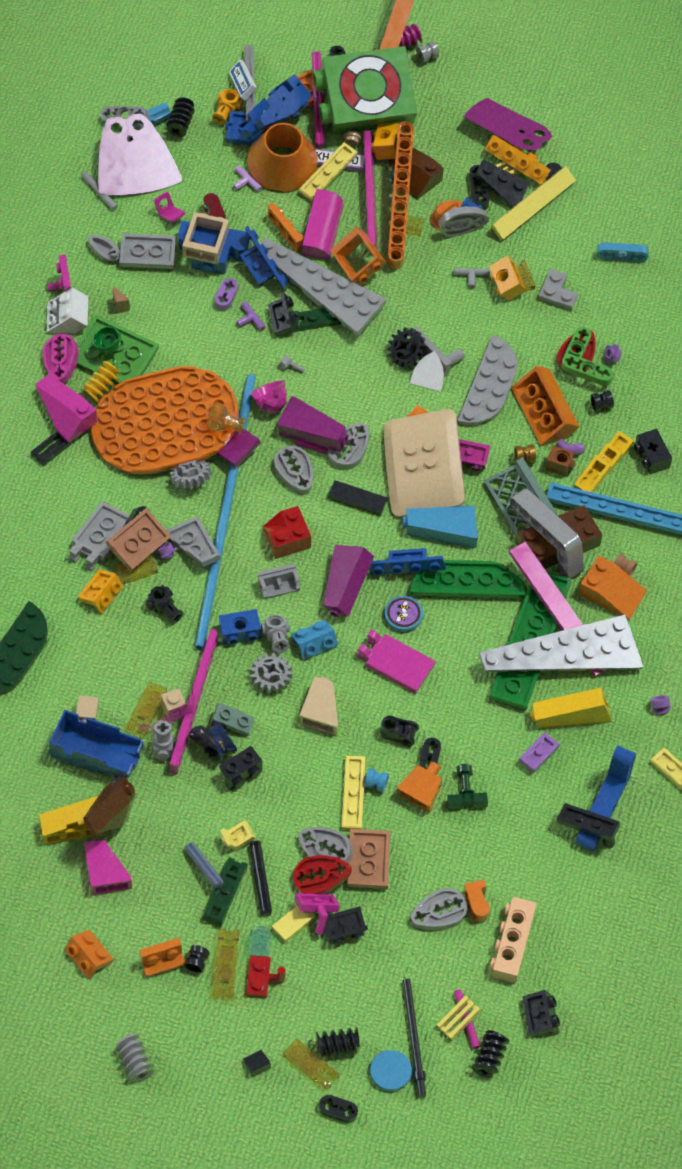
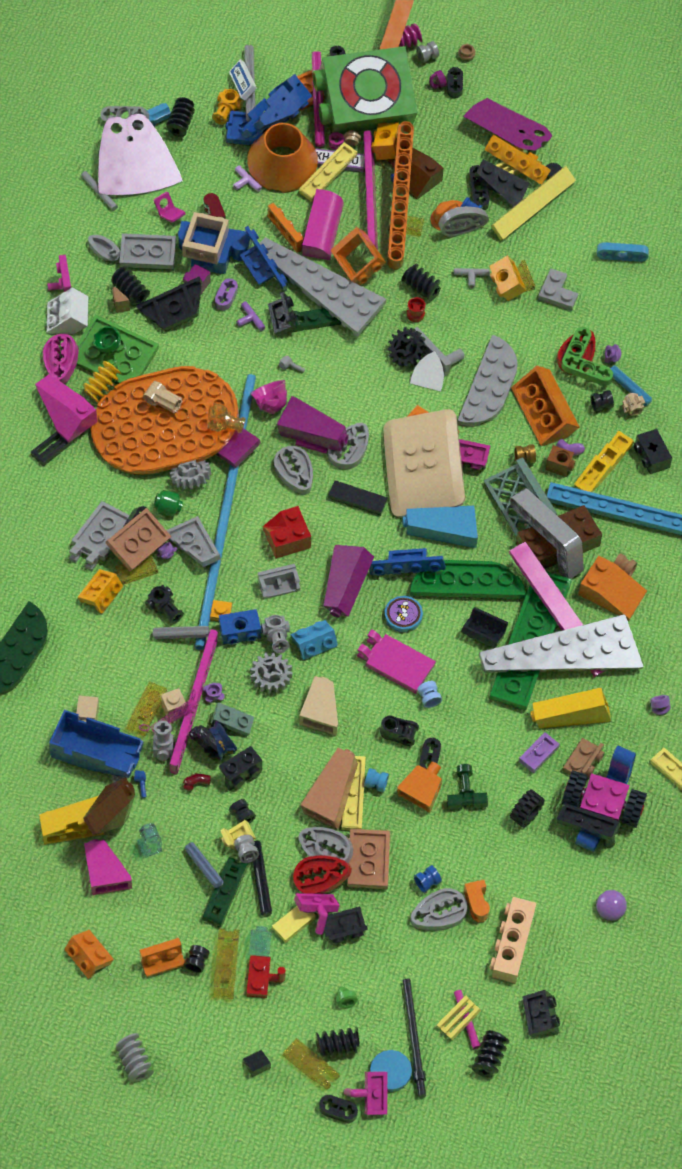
(129, 285): none -> black piece
(140, 776): none -> blue hand
(150, 842): none -> clear light blue leg
(158, 395): none -> tan piece
(167, 503): none -> green head
(174, 305): none -> black wing
(181, 632): none -> light grey axle
(194, 779): none -> dark red arm
(198, 271): none -> magenta brick
(213, 687): none -> medium lavender plate
(220, 608): none -> light orange plate
(241, 811): none -> black wheel
(246, 848): none -> light grey wheel
(331, 790): none -> nougat slope
(336, 136): none -> dark pink bush
(346, 998): none -> bright green tile
(374, 1092): none -> dark pink plate
(416, 309): none -> red wheel
(421, 282): none -> black piece
(427, 878): none -> blue wheel
(429, 692): none -> light blue wheel
(439, 78): none -> magenta tile
(455, 82): none -> black beam
(466, 52): none -> medium nougat plate
(485, 627): none -> black bracket
(527, 808): none -> black tyre
(584, 758): none -> medium nougat bracket
(605, 797): none -> plate
(611, 905): none -> medium lavender hair
(630, 385): none -> dark azure axle
(633, 404): none -> tan gear

